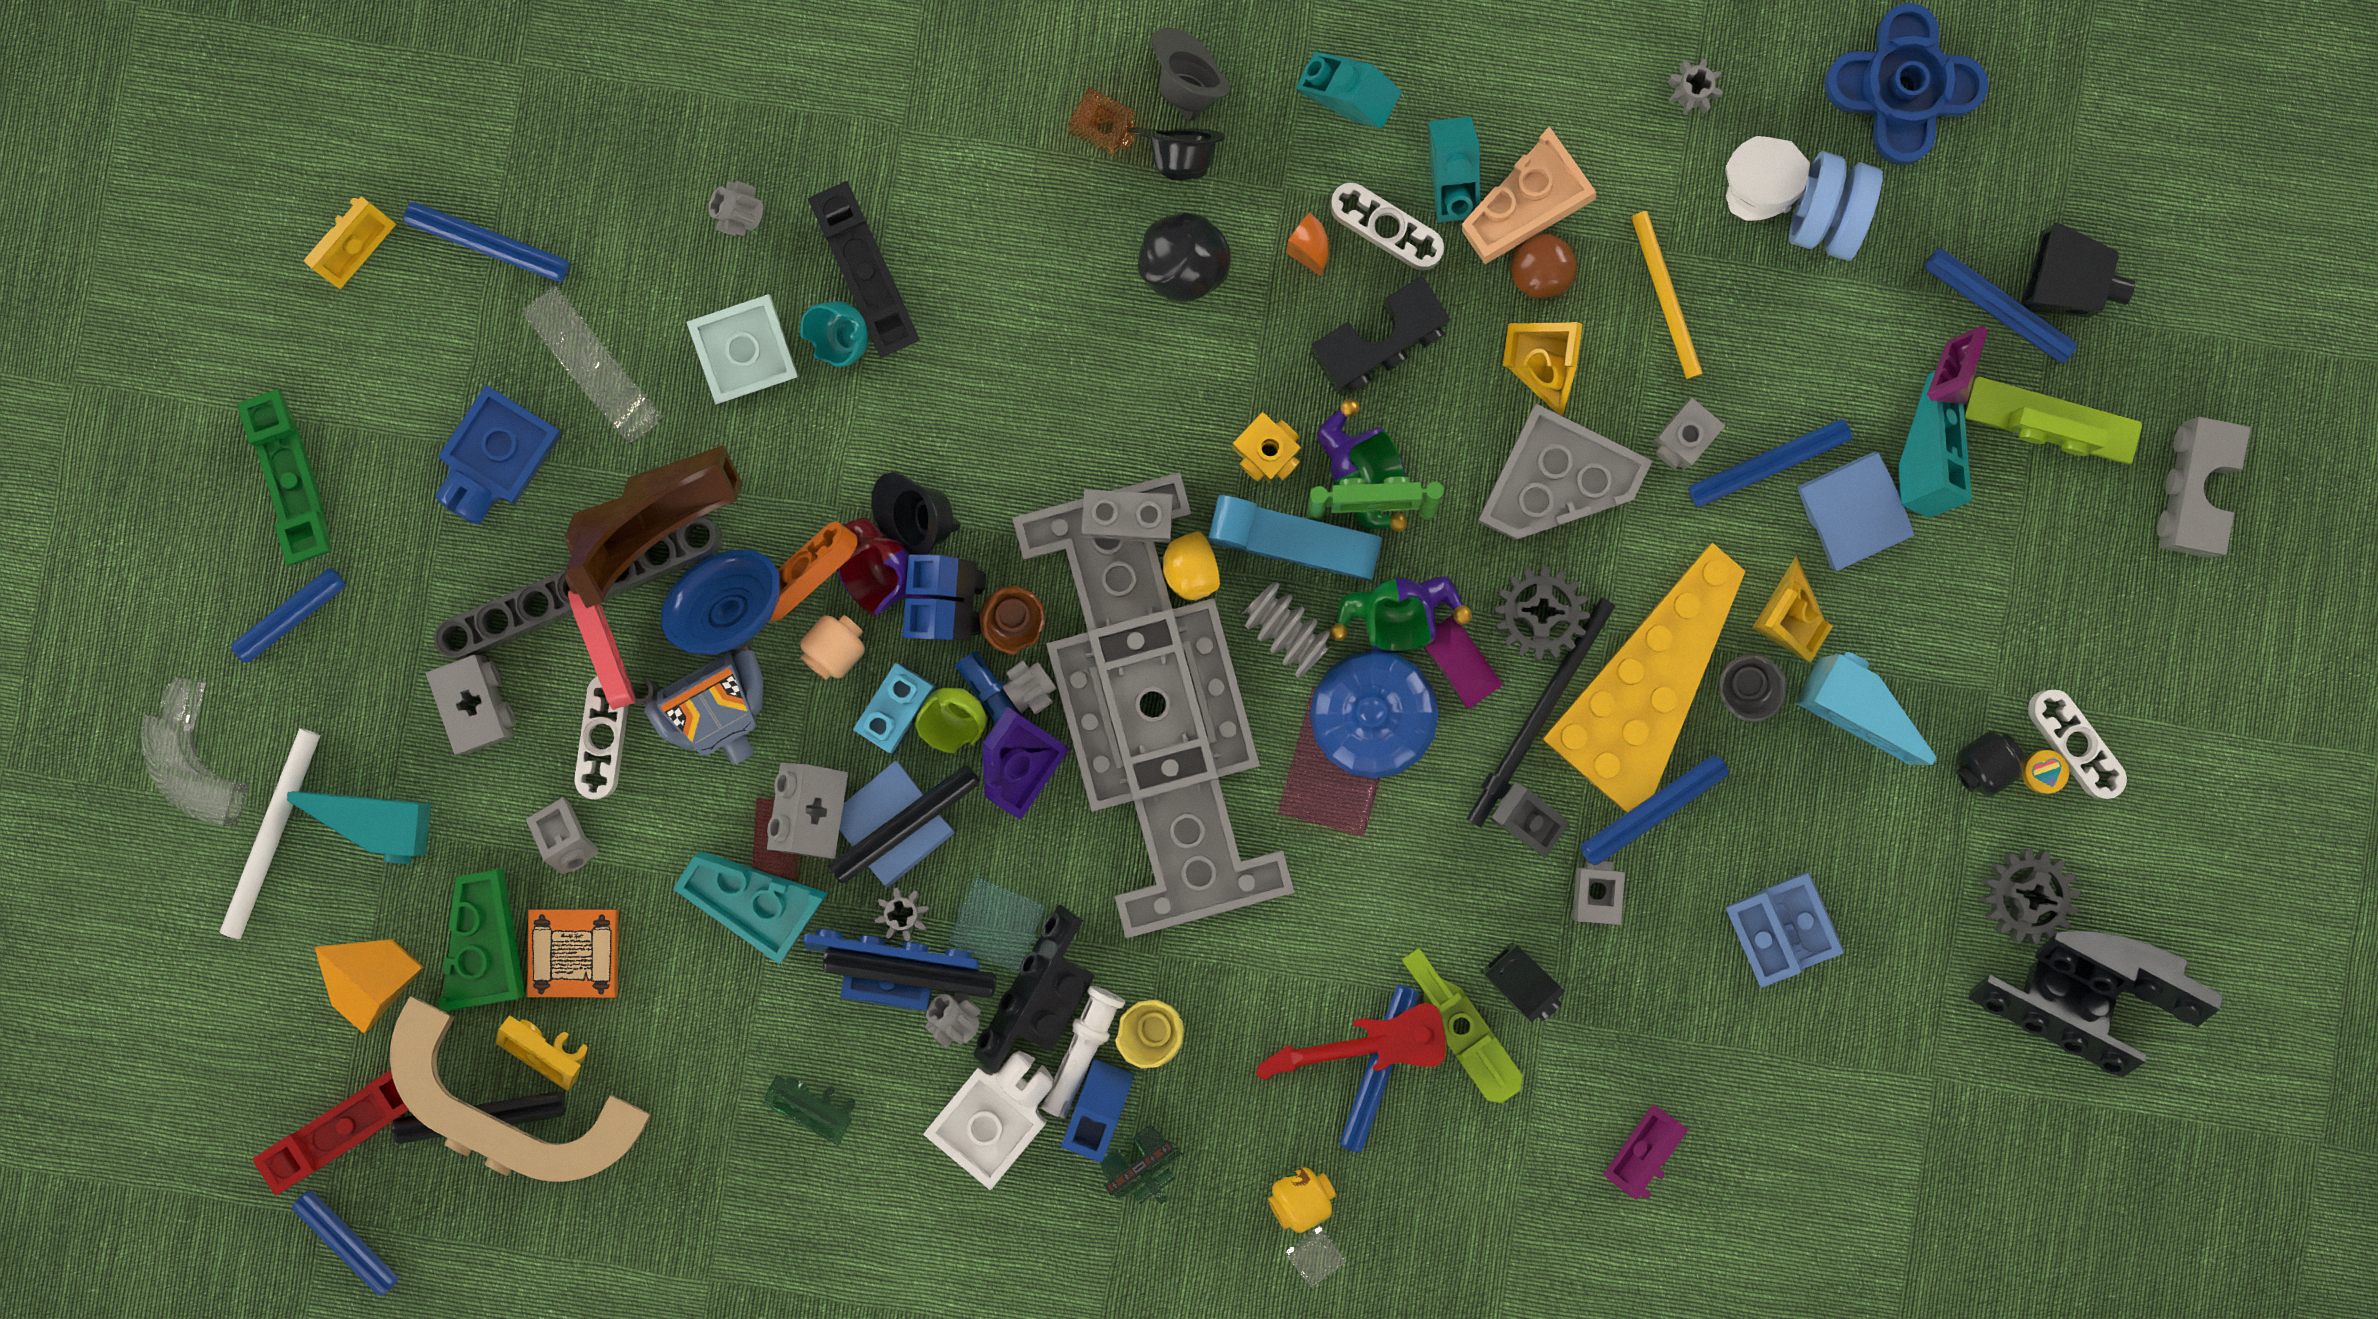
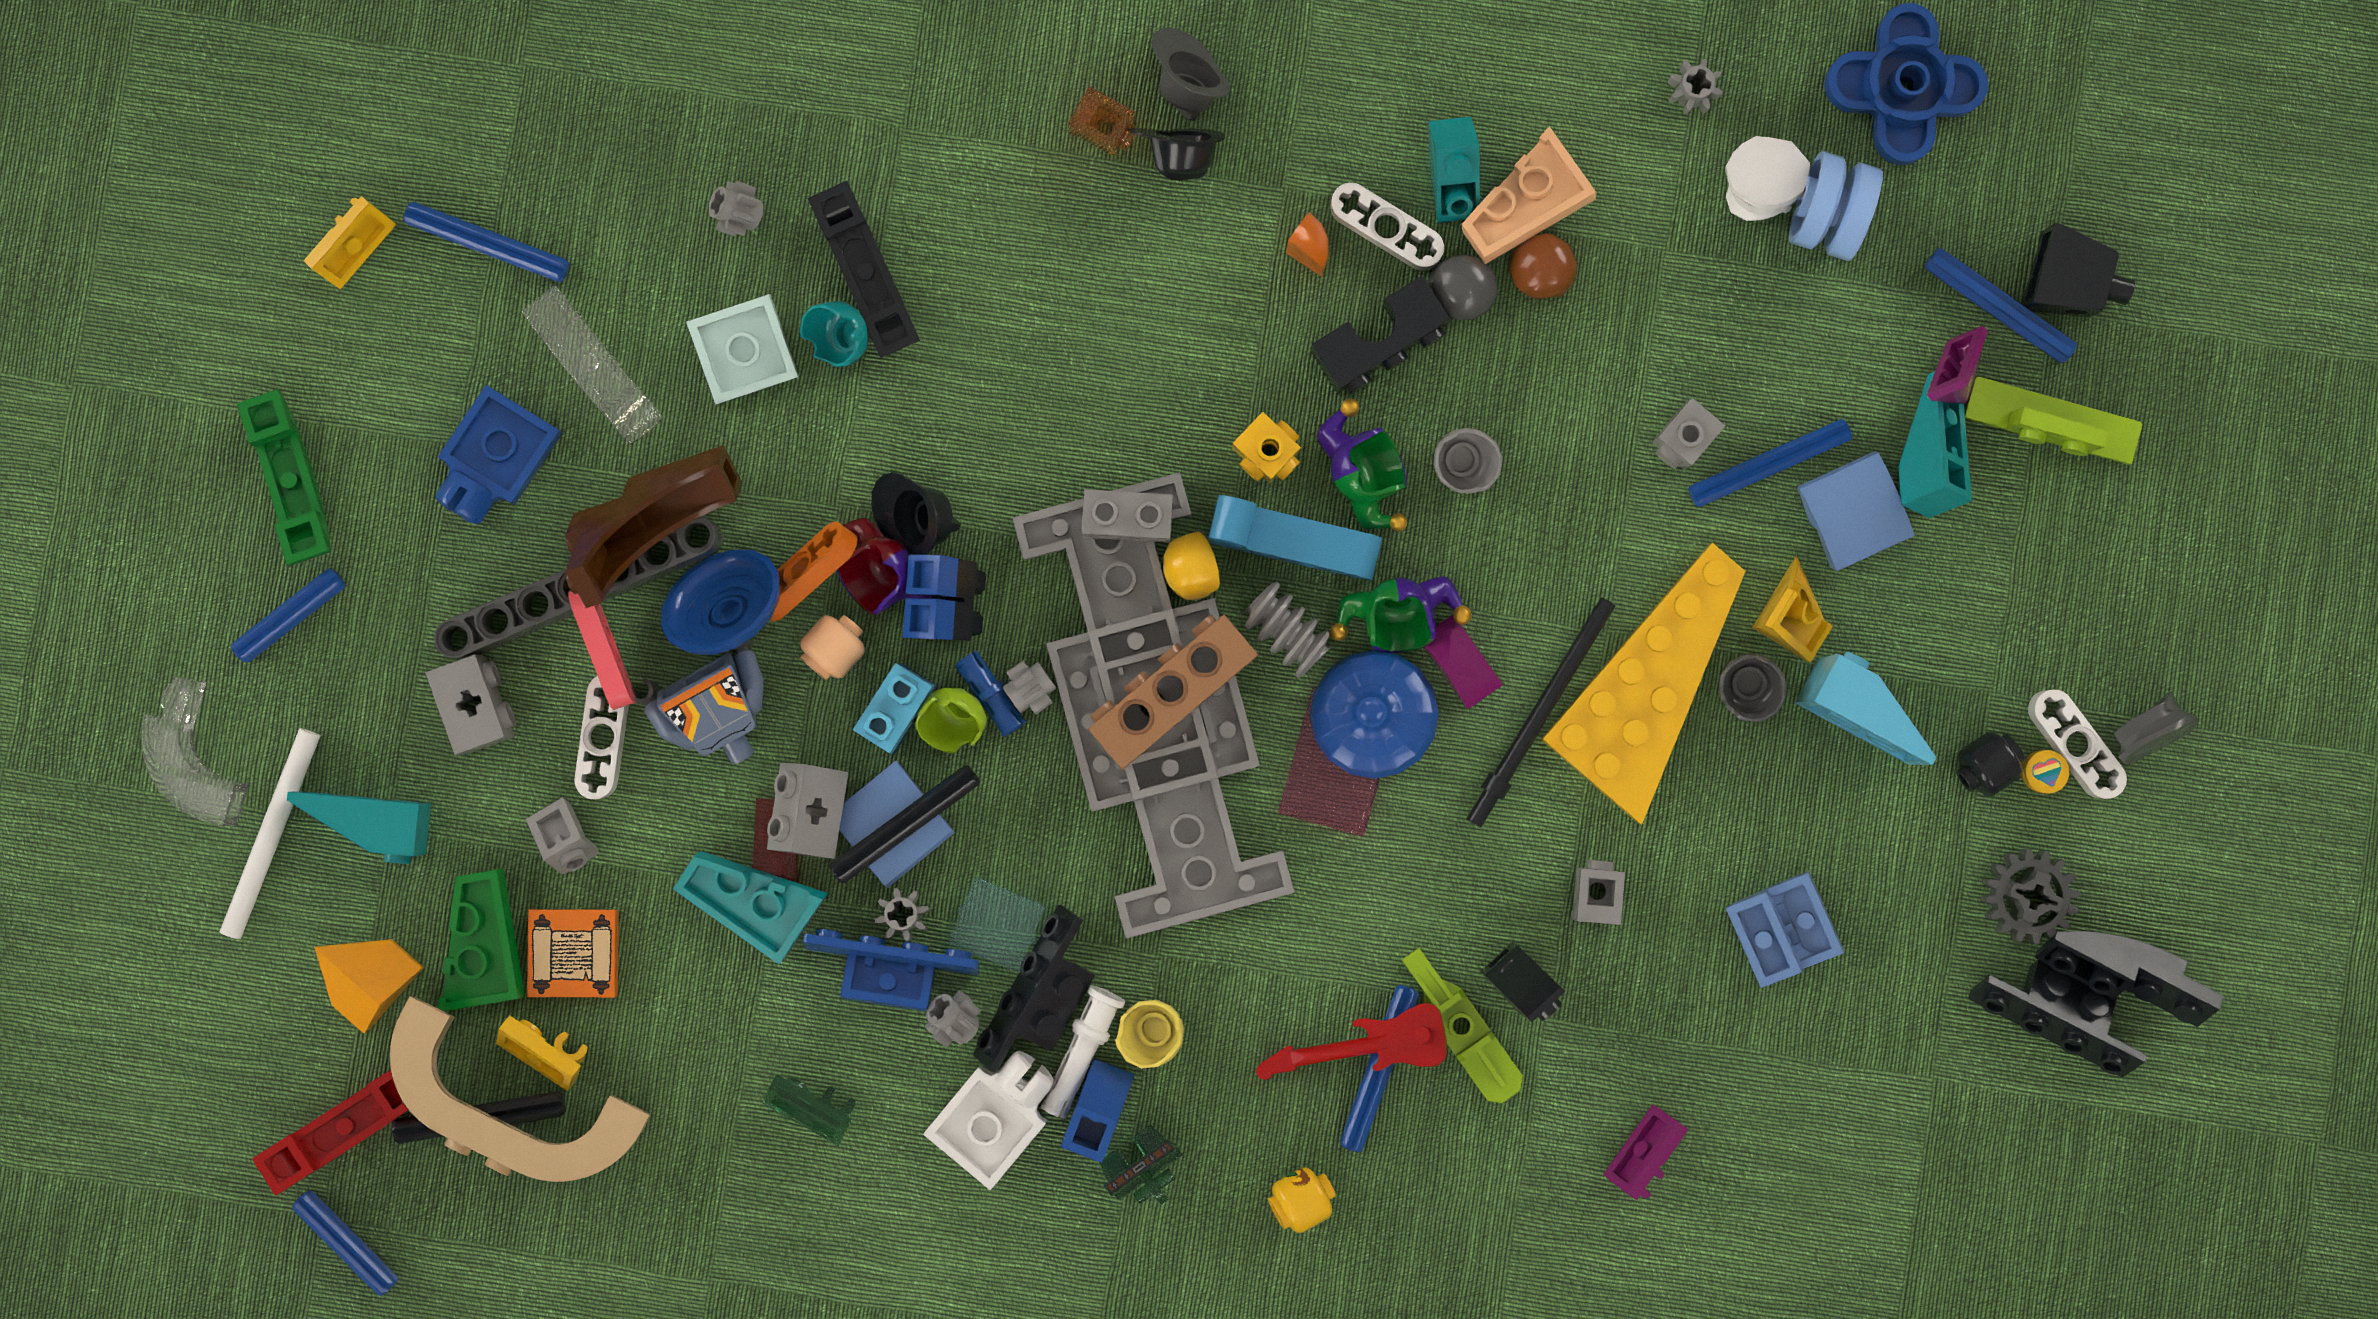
(909, 972): black axle -> none
(1012, 619): dark orange hair -> none
(1018, 762): dark purple plate -> none
(1184, 257): black piece -> none
(1232, 655): none -> medium nougat brick
(1315, 1256): clear slope -> none
(1349, 88): teal slope -> none
(1393, 495): bright green plate -> none
(1464, 286): none -> dark grey hair
(1467, 460): none -> light grey hair
(1529, 819): dark grey slope -> none
(1540, 633): dark grey gear -> none
(1544, 358): yellow slope -> none
(1560, 476): light grey plate -> none
(1654, 810): blue axle -> none
(1666, 295): yellow bar -> none
(2154, 729): none -> dark grey hat
(2190, 521): light grey arch -> none

